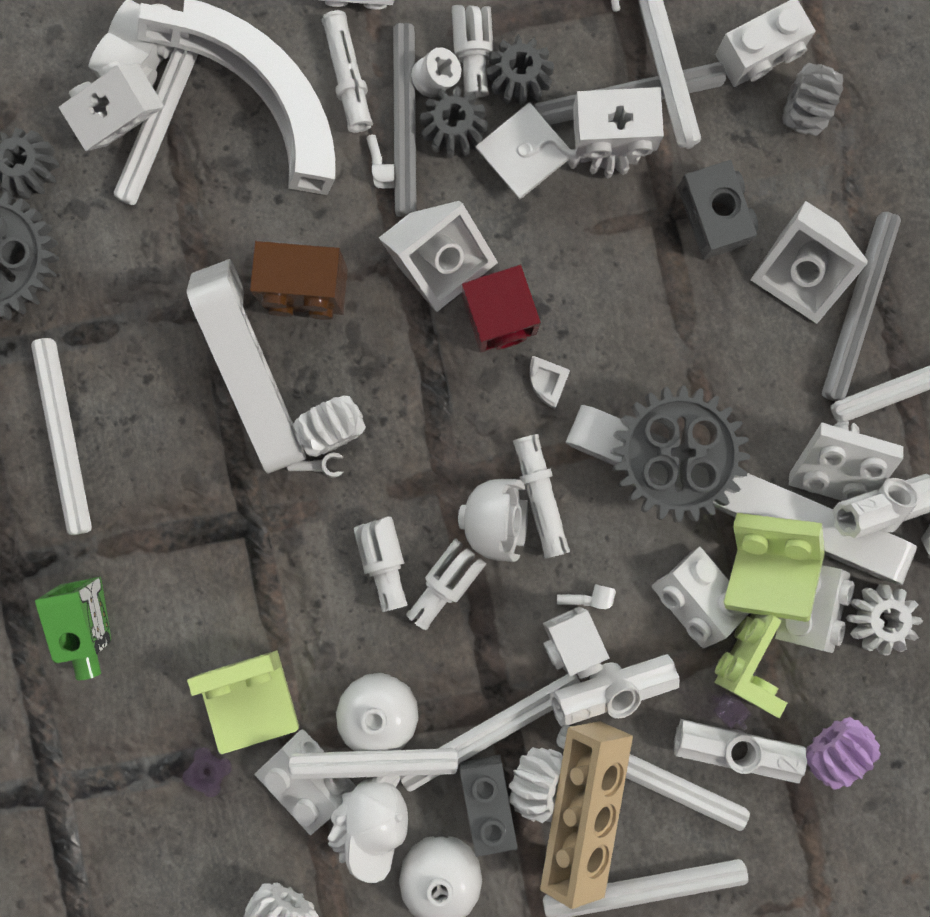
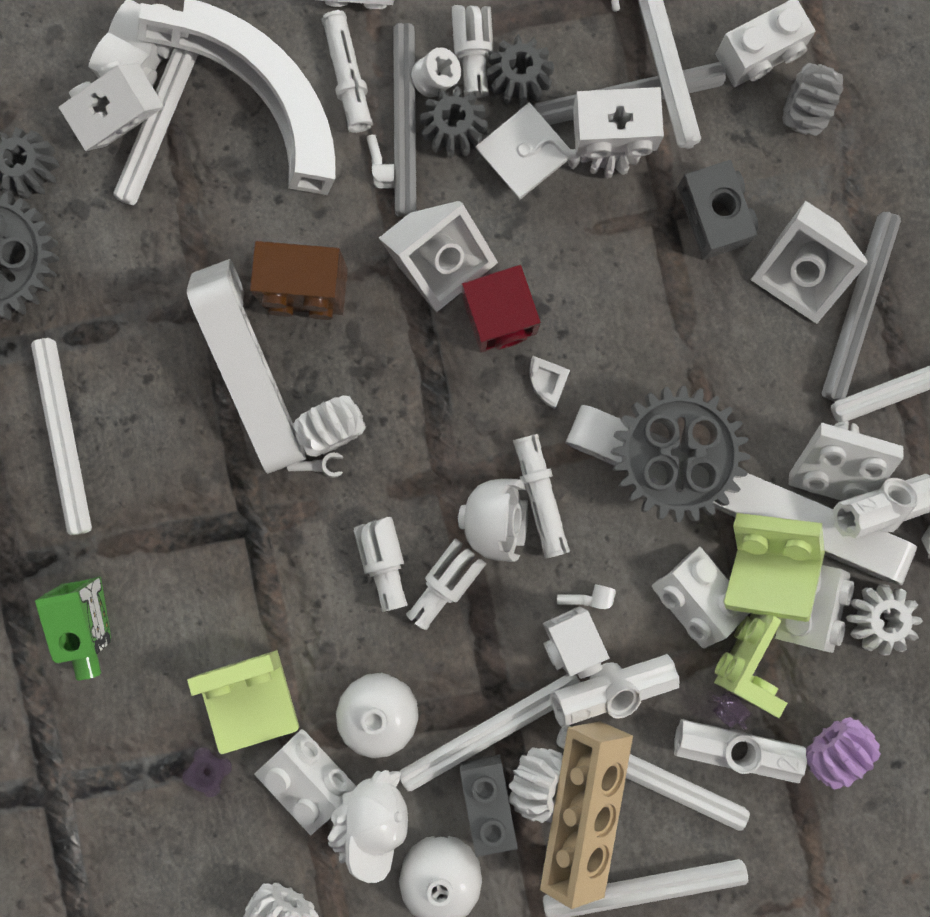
(373, 763): white axle -> none

